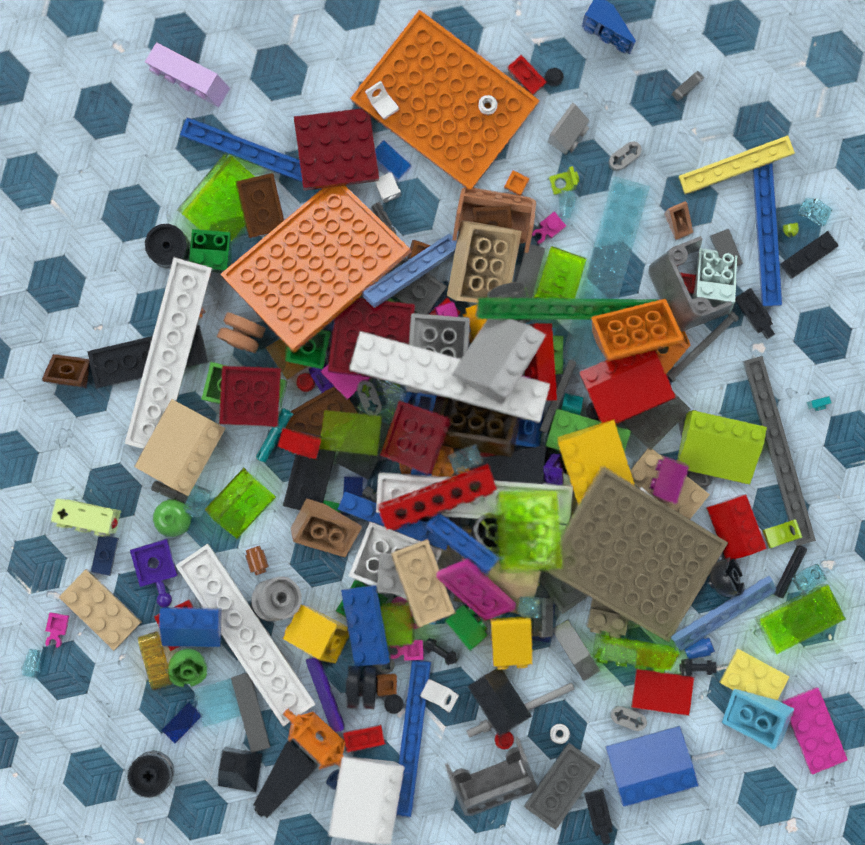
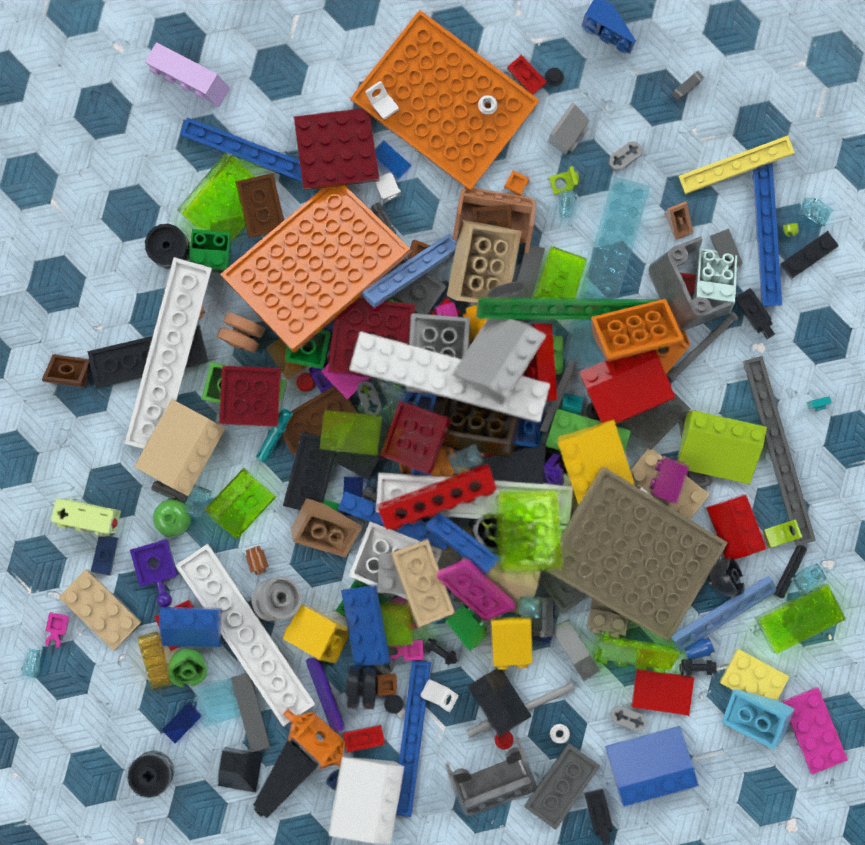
(299, 443): red slope -> none
(550, 226): dark pink plate -> none

